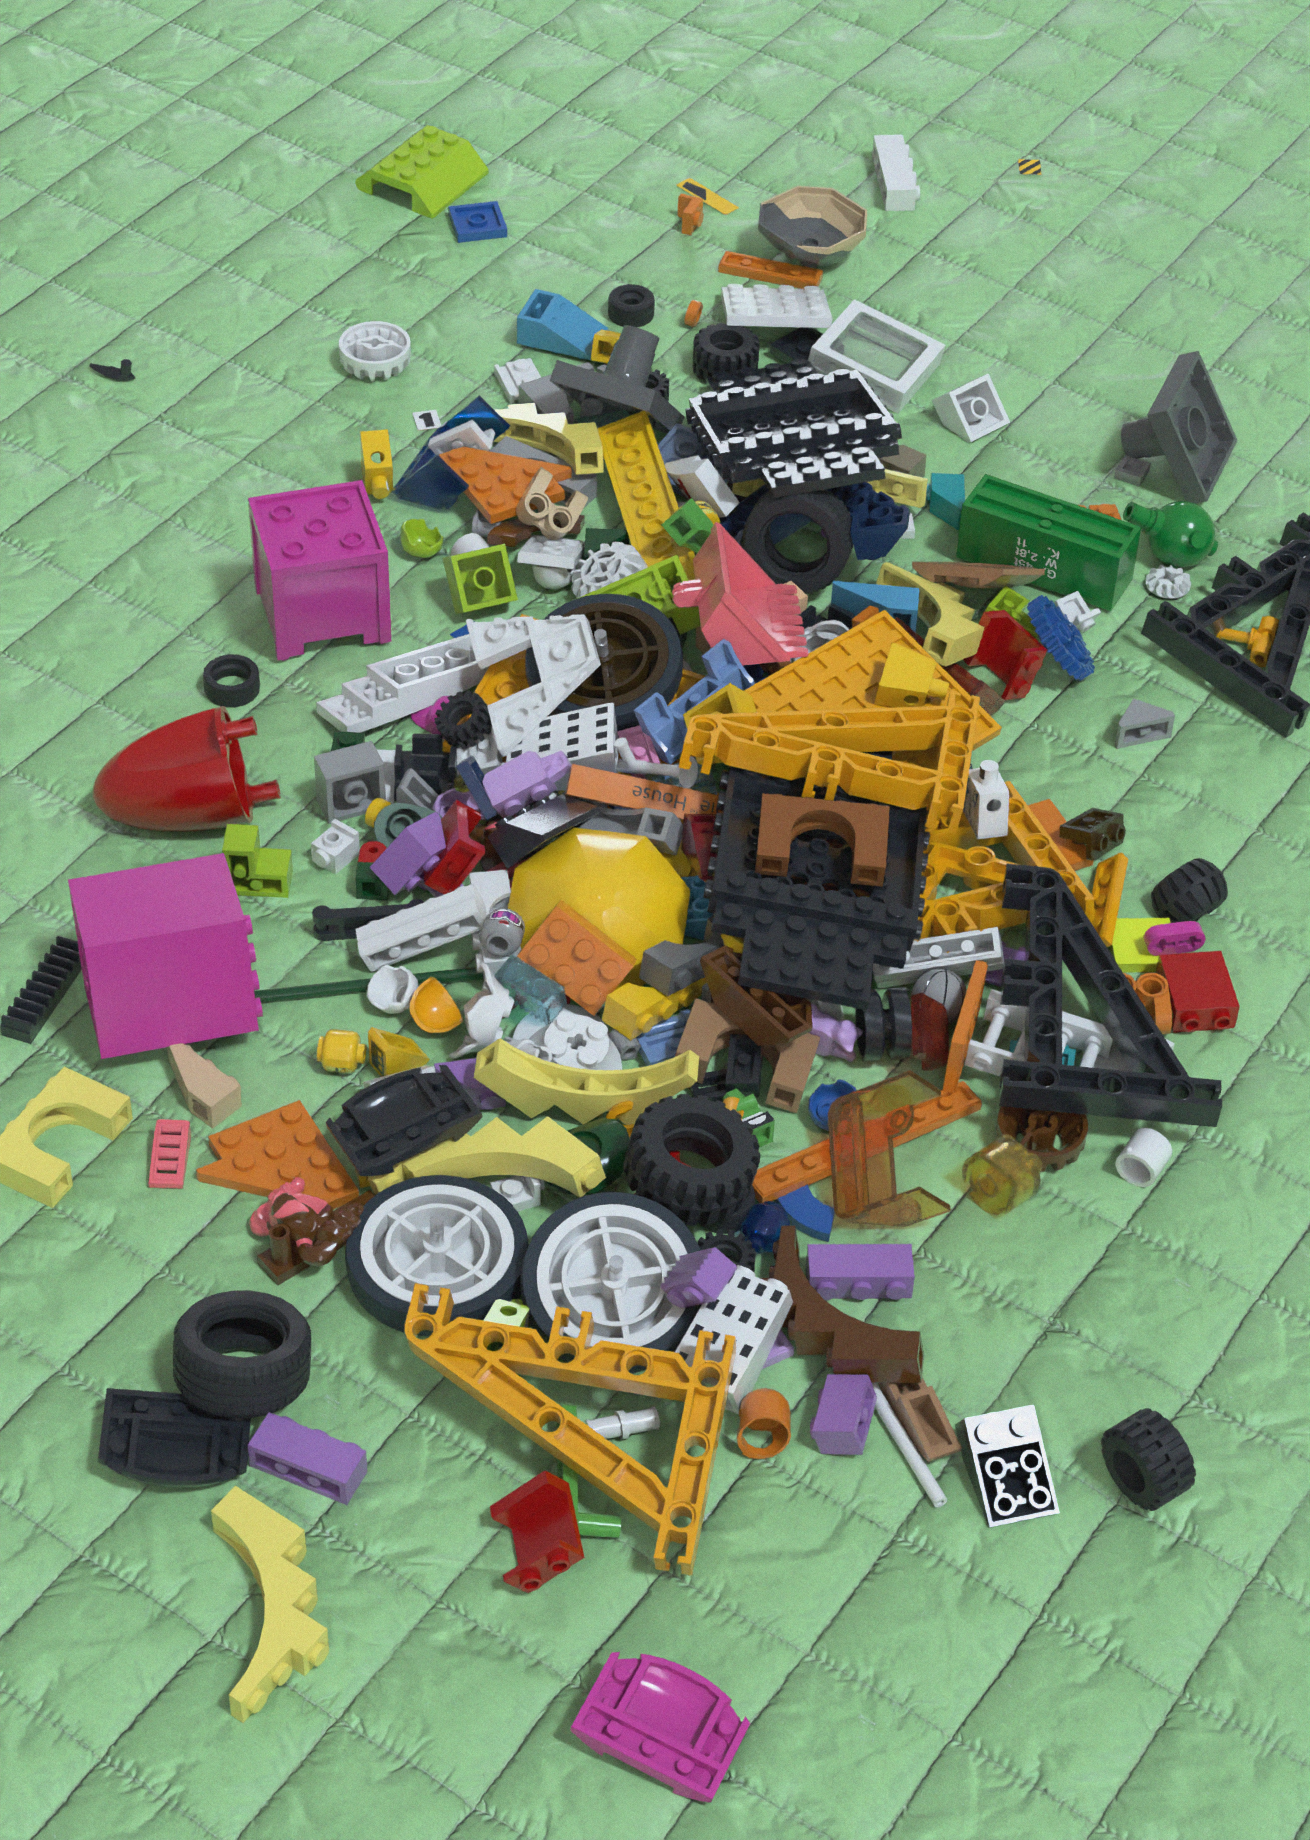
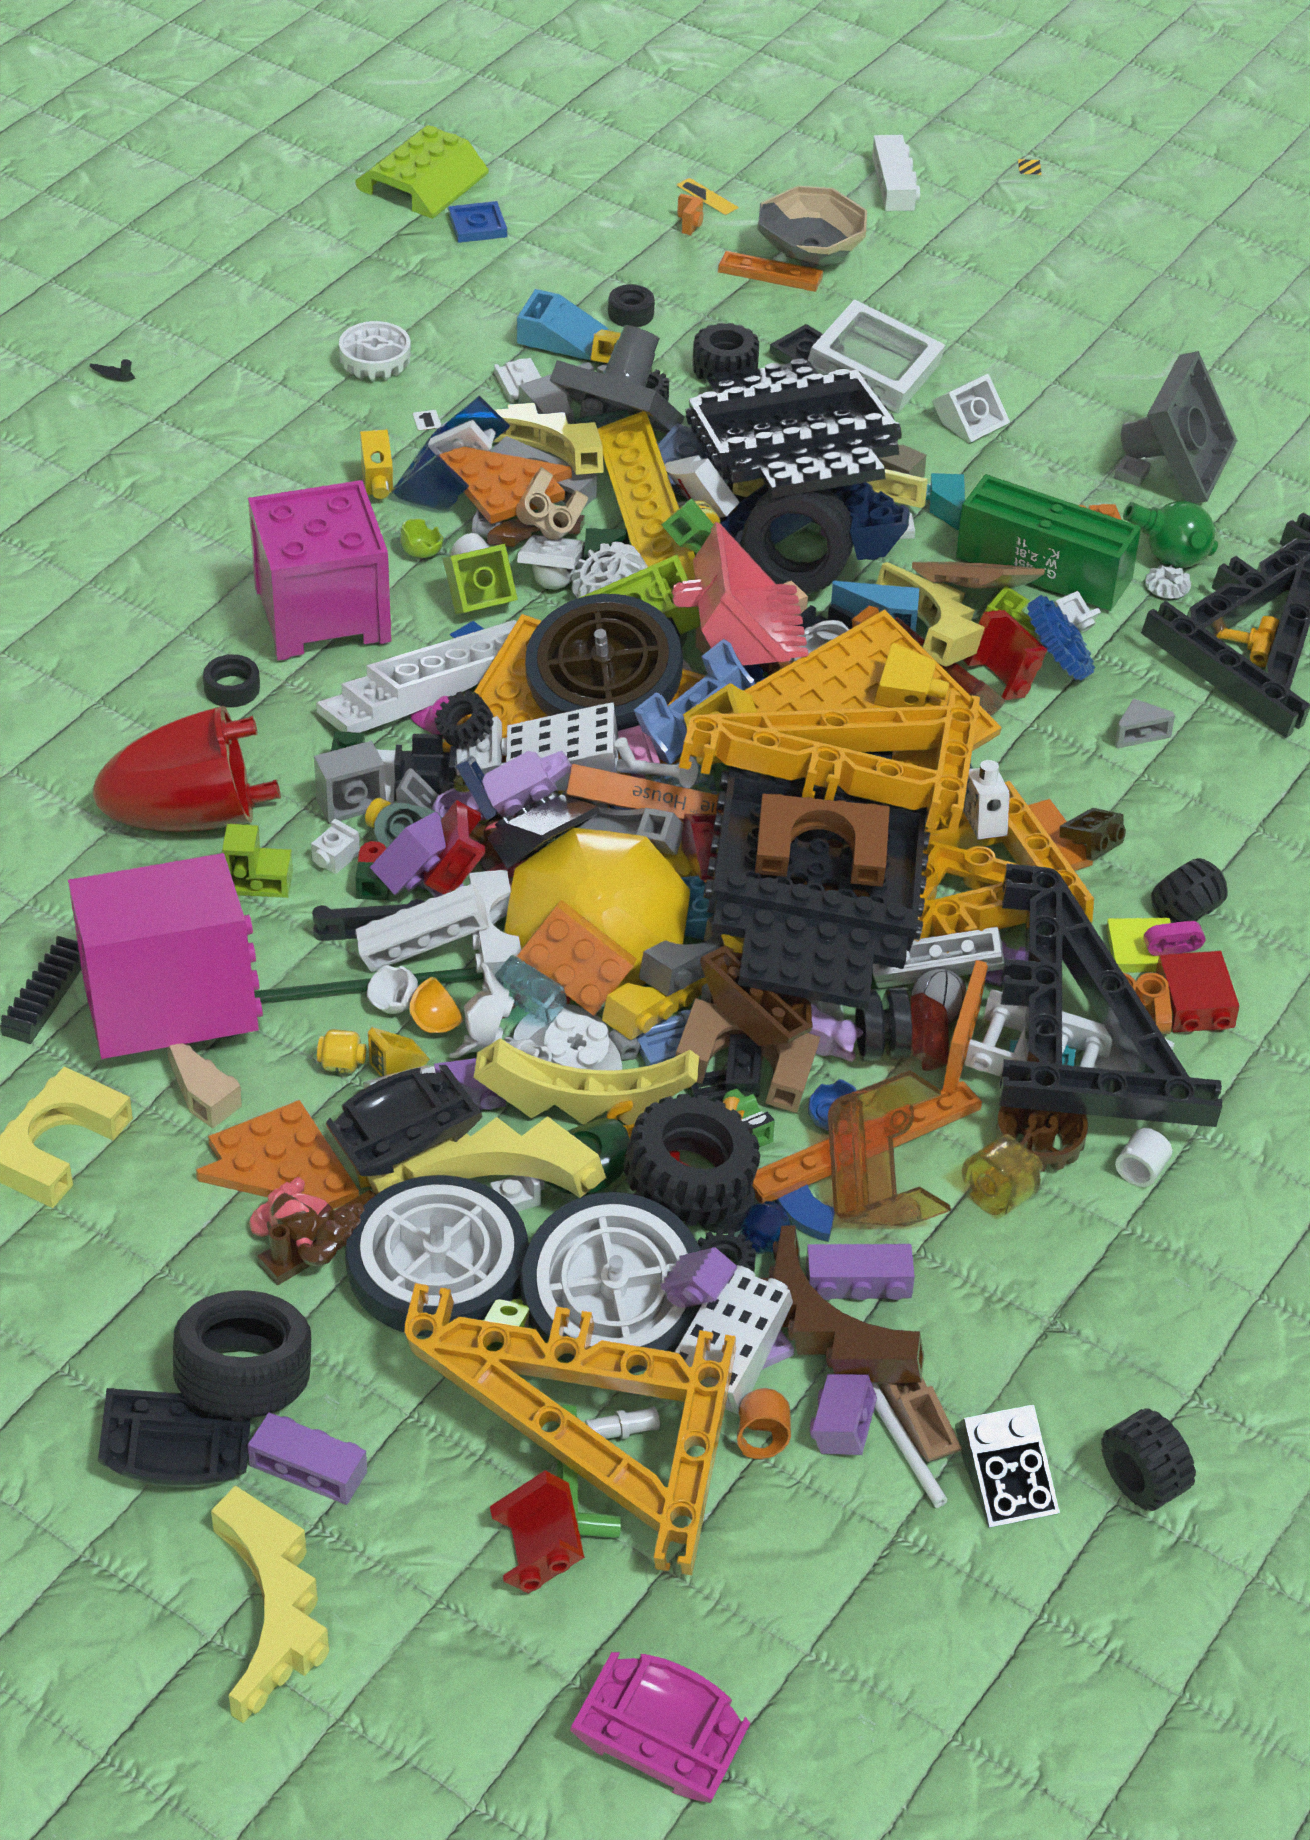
(171, 1134): coral slope -> none
(502, 932): light grey head -> none
(564, 659): white wing -> none
(693, 313): orange tile -> none
(775, 306): white plate -> none
(1107, 895): light orange tile -> none

